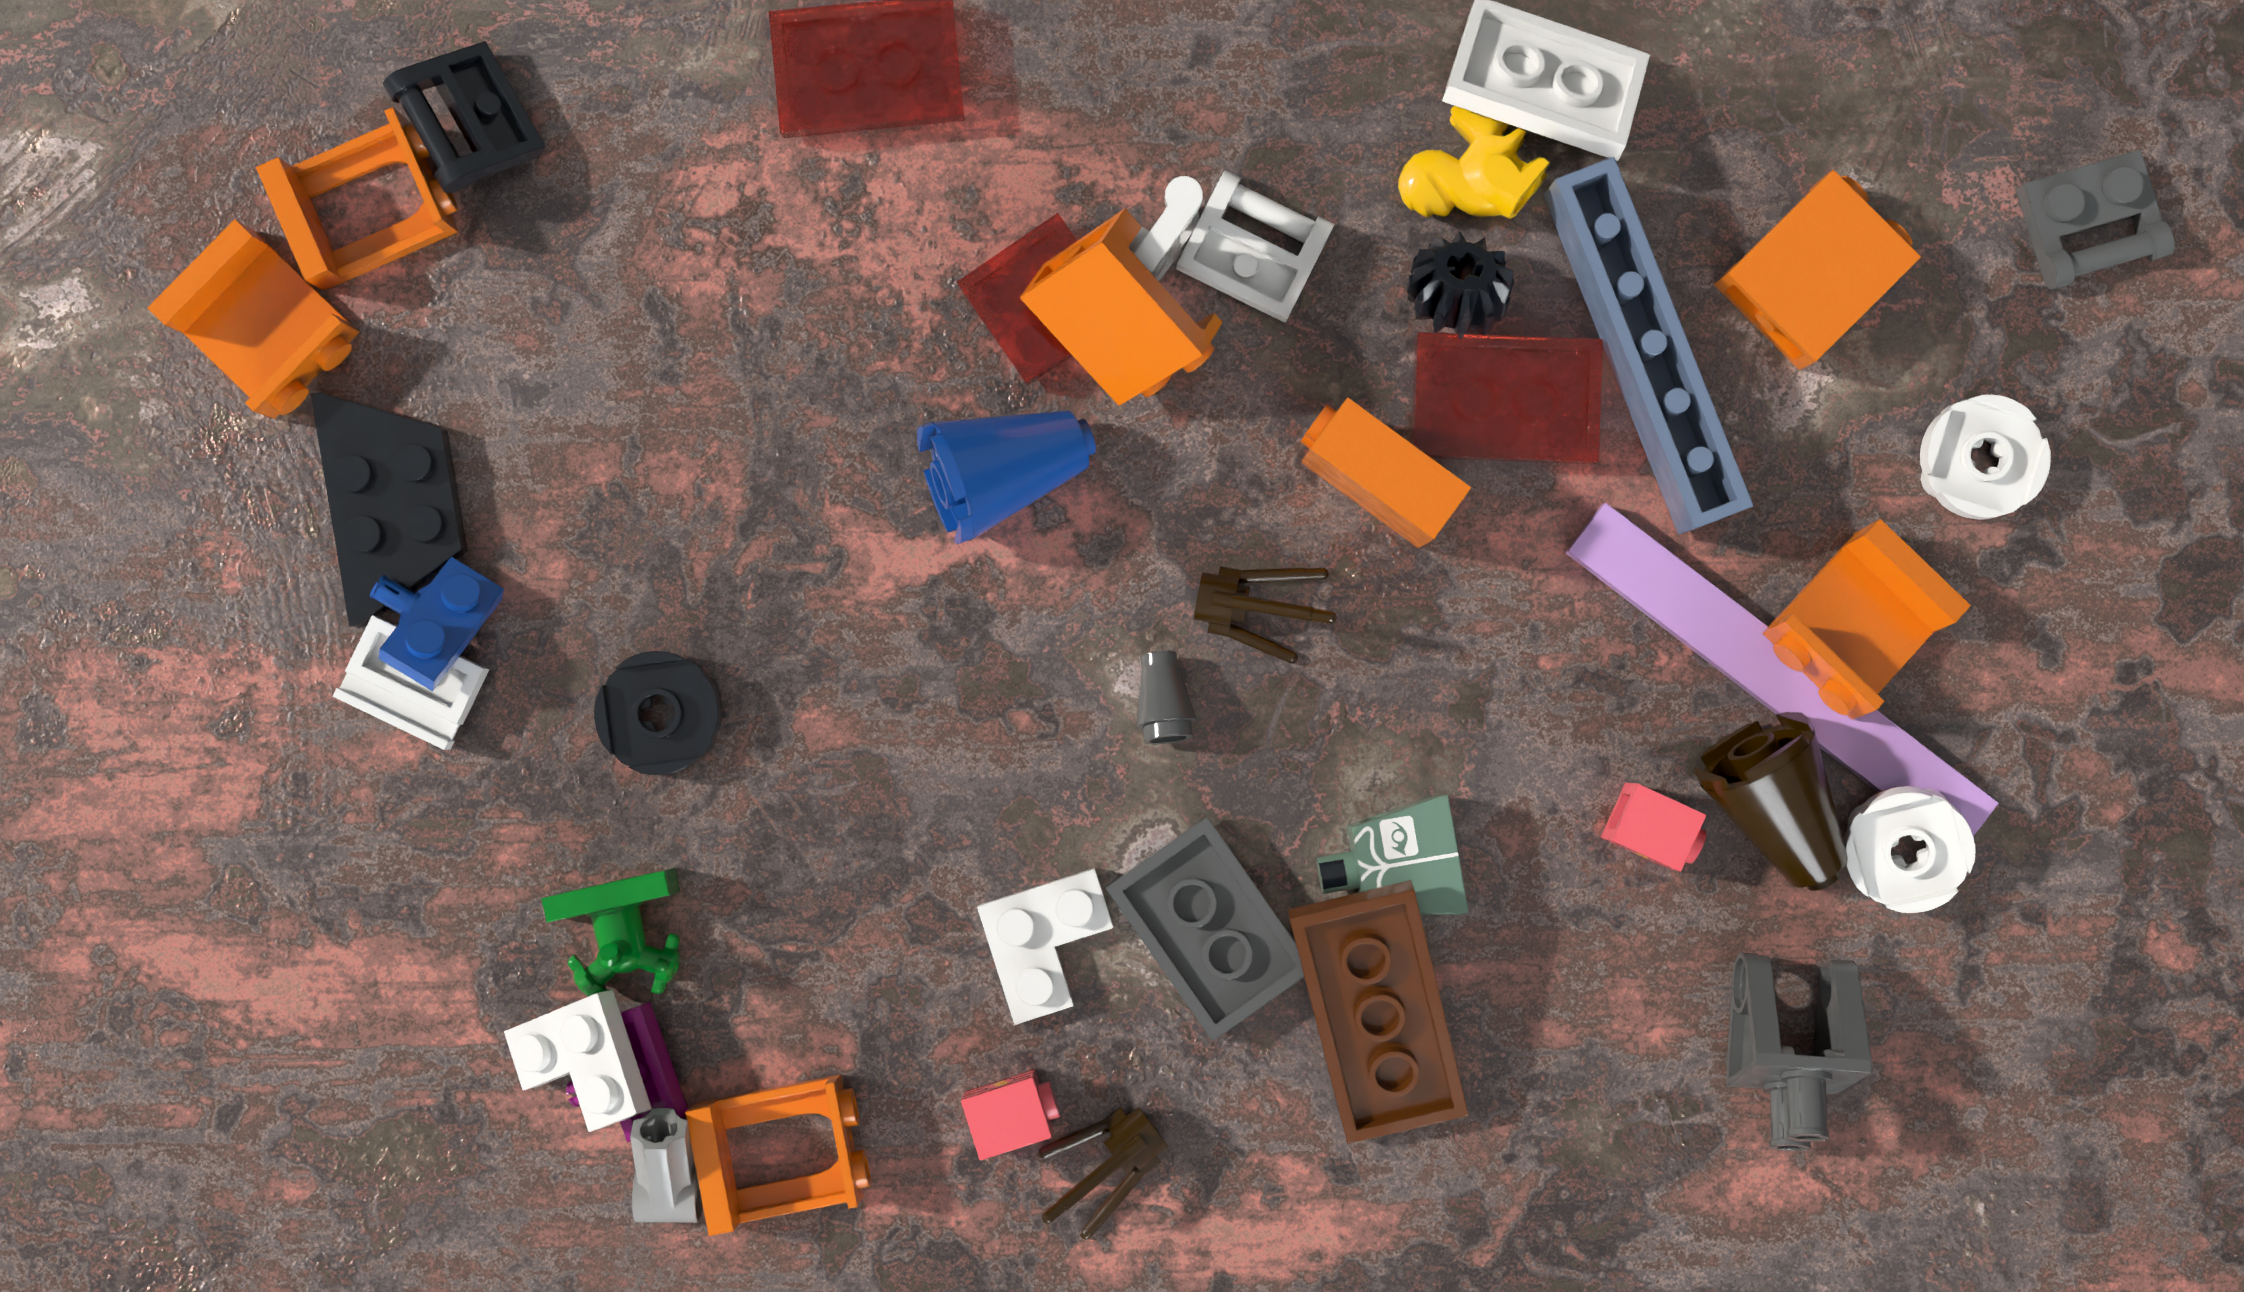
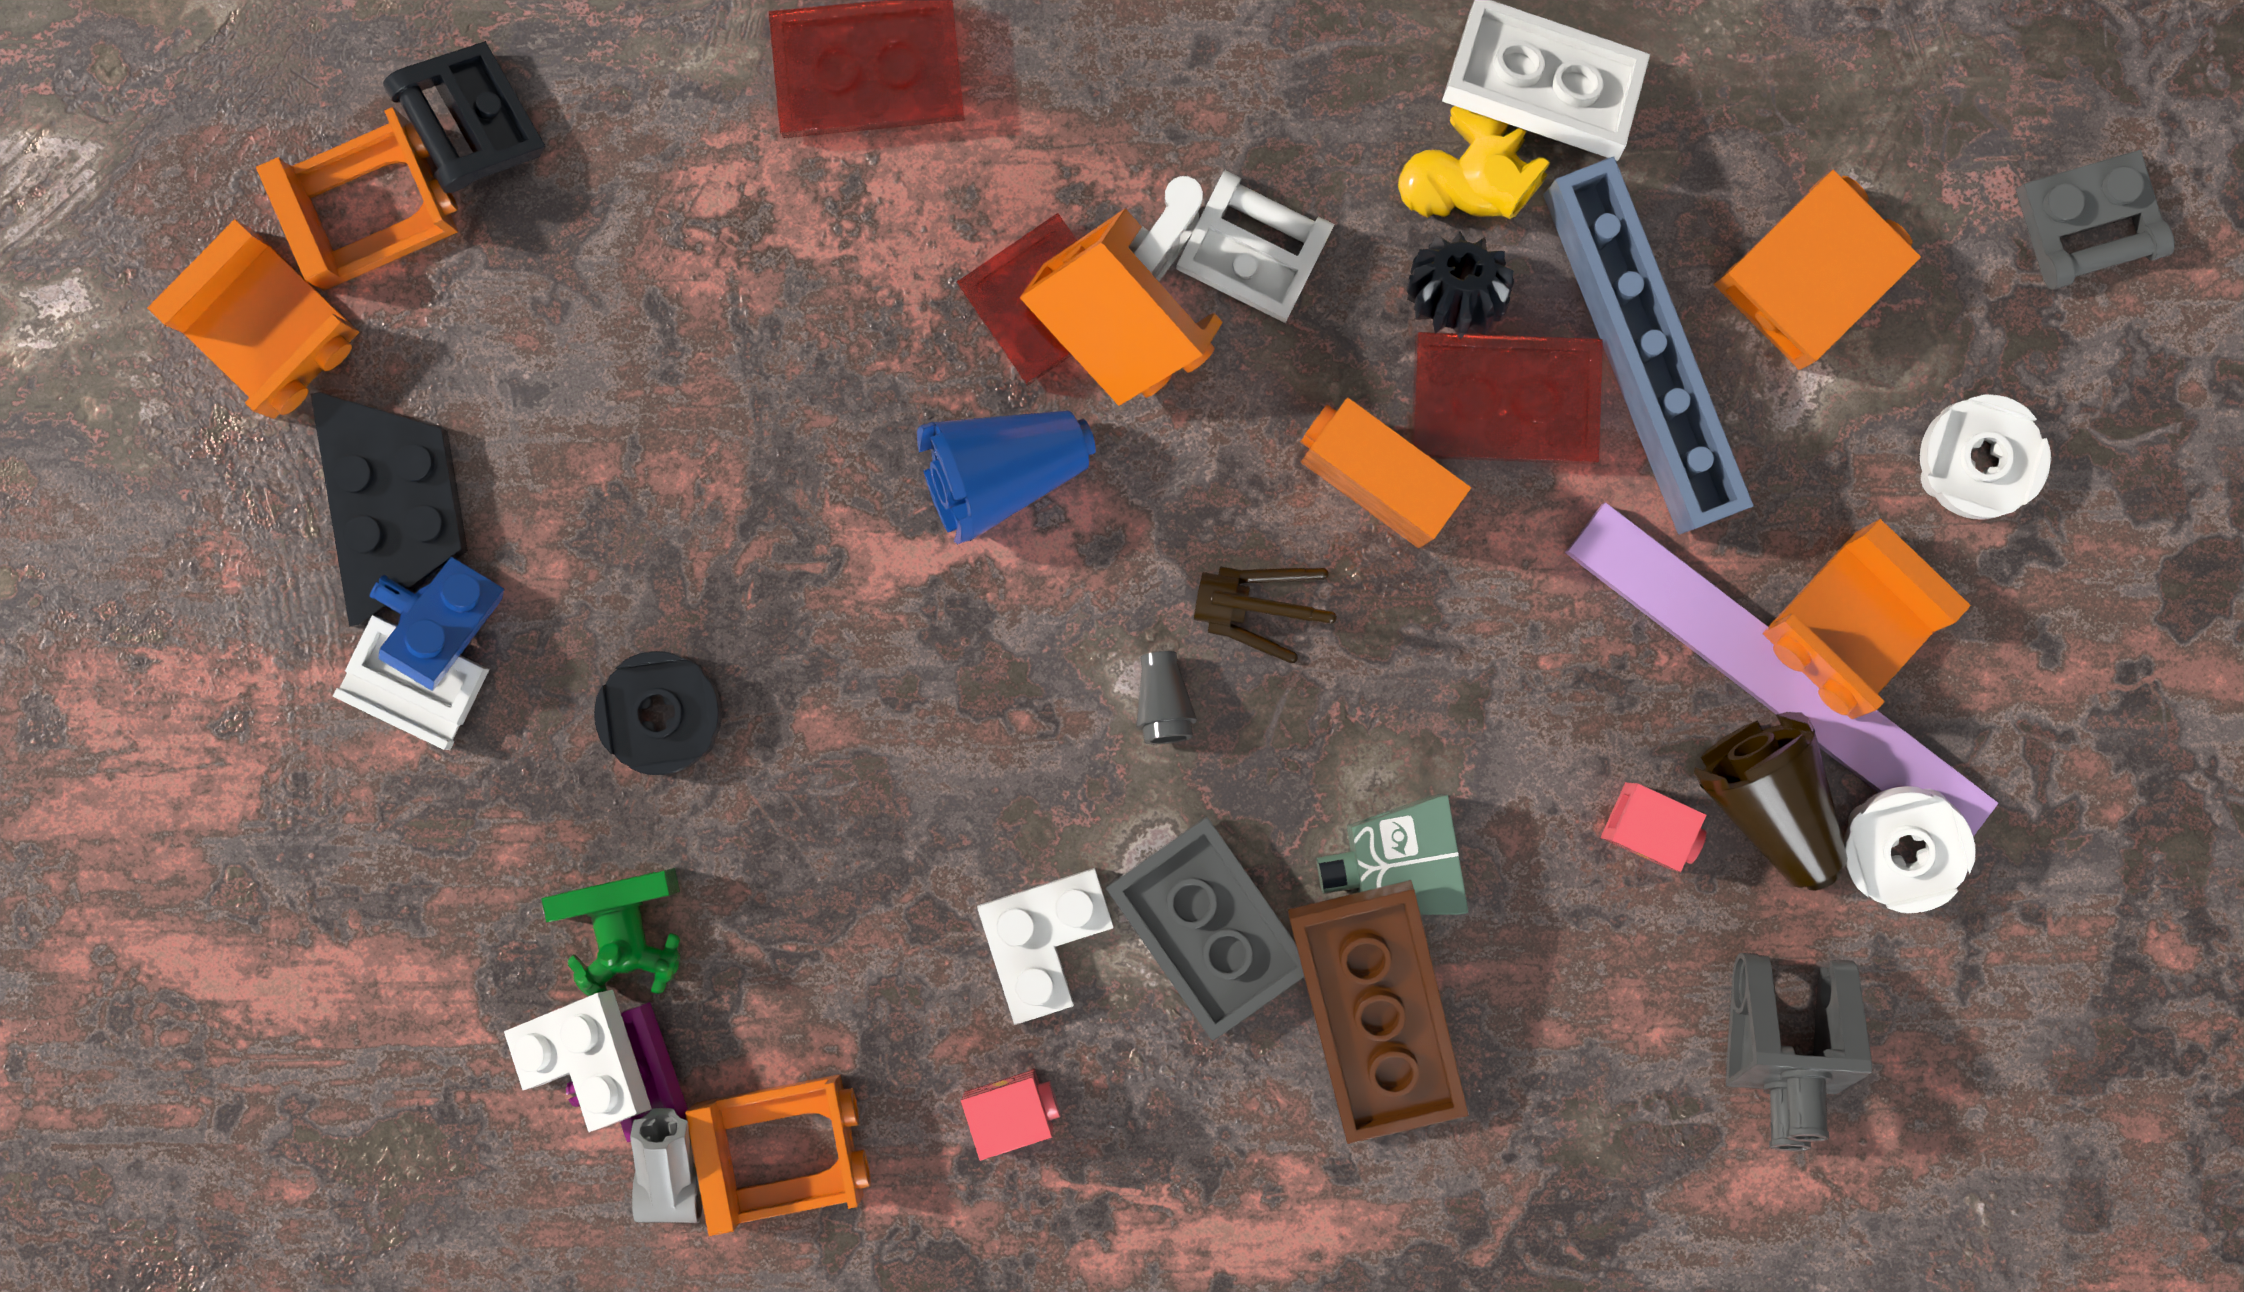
(1132, 1144): dark brown plant -> none

